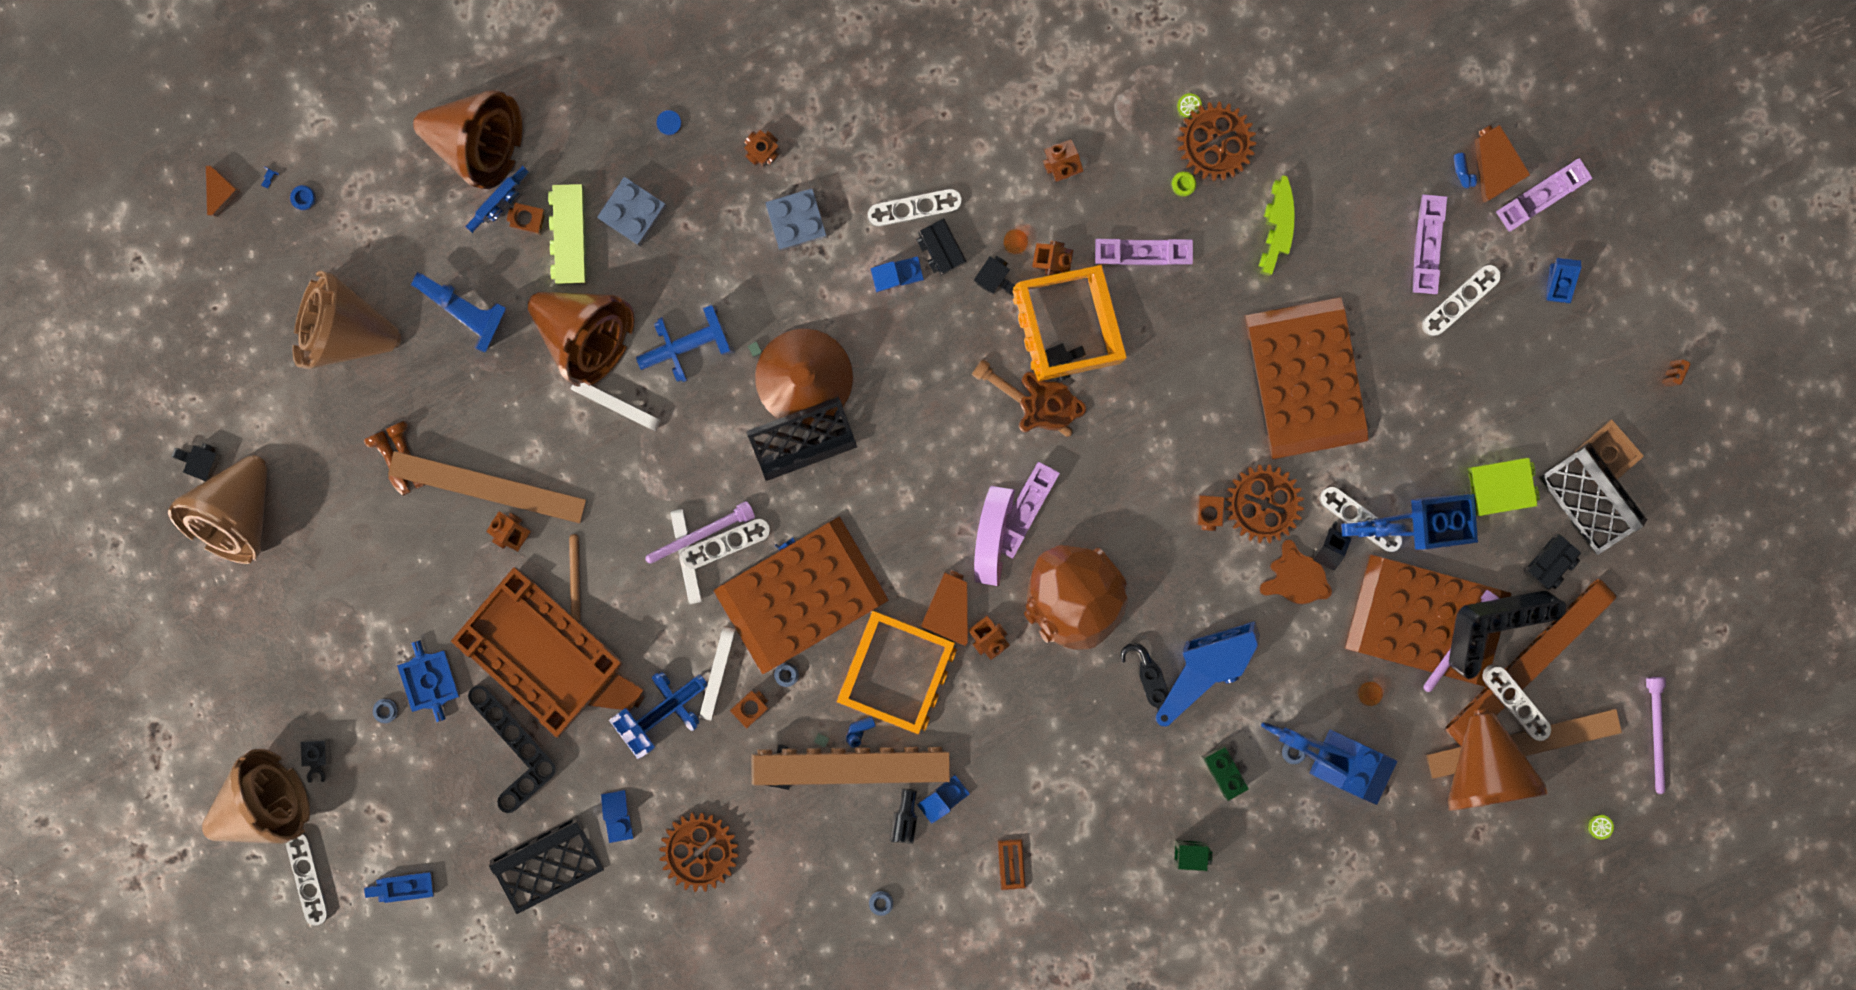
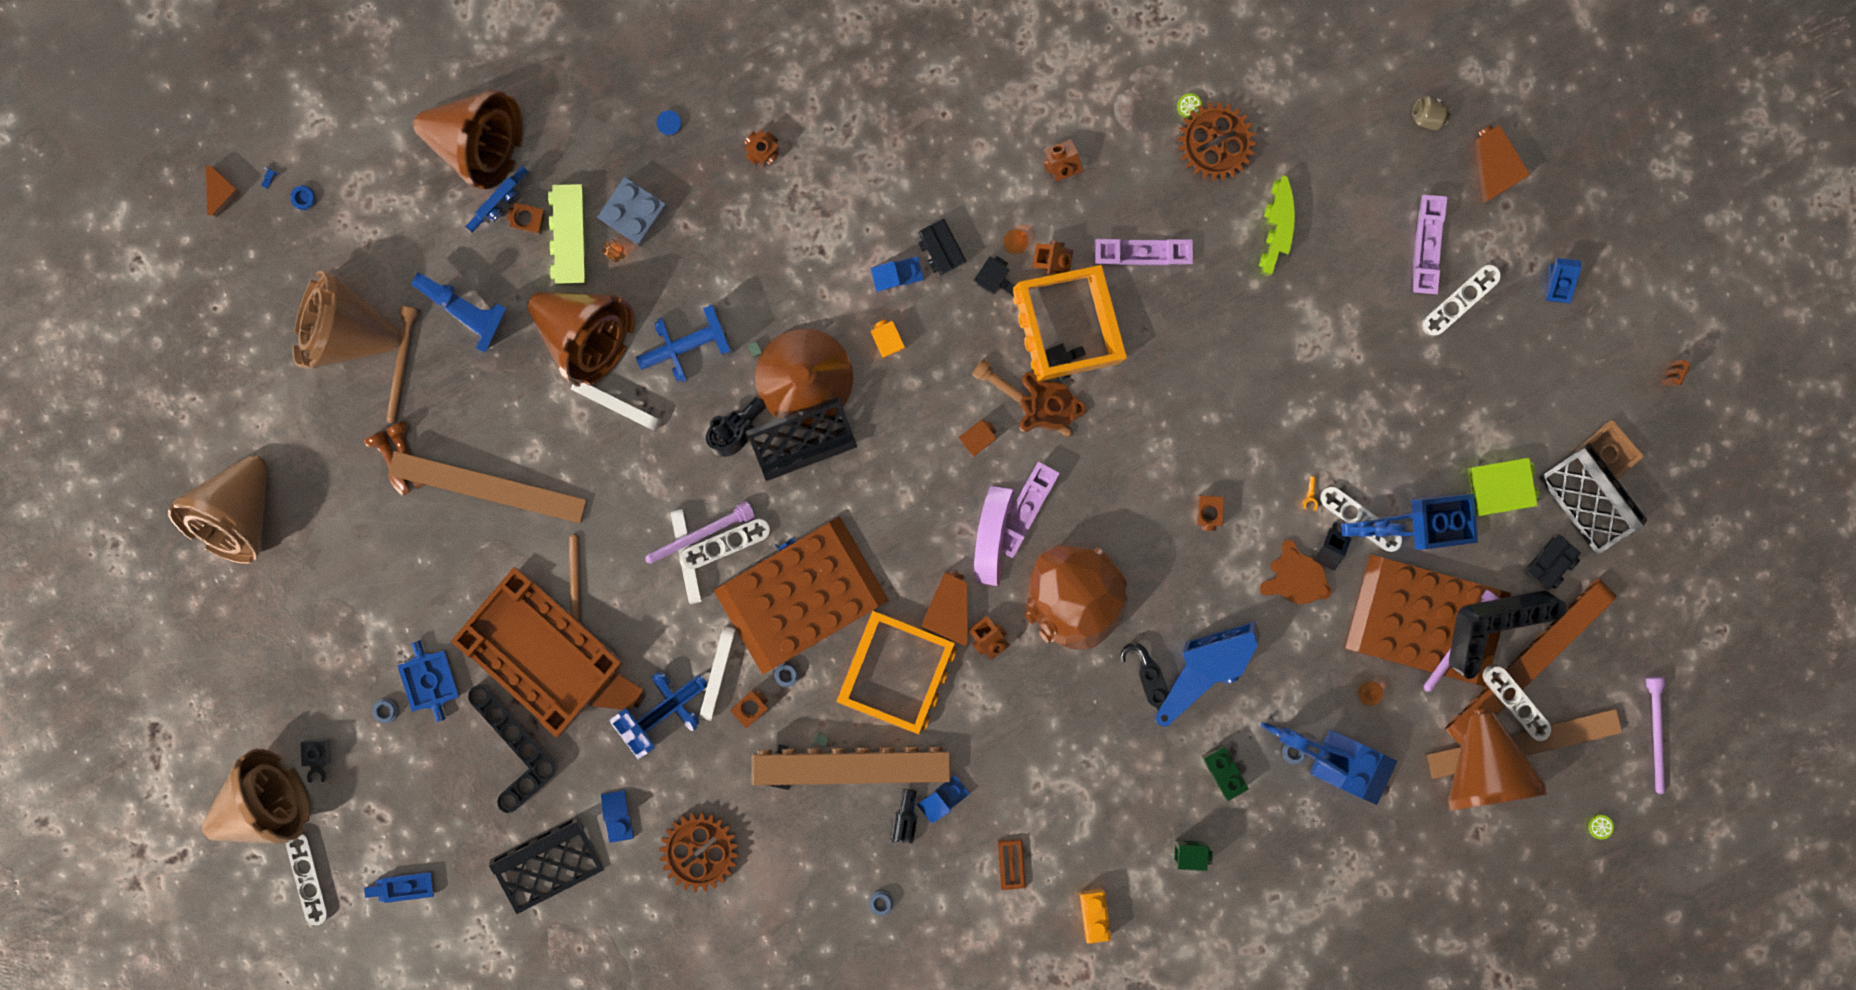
(200, 462): black brick -> none
(408, 316): none -> medium nougat piece
(508, 531): dark orange brick -> none
(614, 250): none -> clear orange plate
(732, 429): none -> black pin
(796, 220): sand blue brick -> none
(857, 729): blue arm -> none
(887, 338): none -> light orange brick
(913, 204): white beam -> none
(978, 437): none -> dark orange brick
(1095, 916): none -> light orange brick
(1183, 183): lime tile -> none
(1272, 483): dark orange gear -> none
(1307, 378): dark orange slope -> none
(1310, 497): none -> light orange hand
(1431, 113): none -> dark tan head
(1462, 171): blue arm -> none
(1544, 194): lavender slope -> none

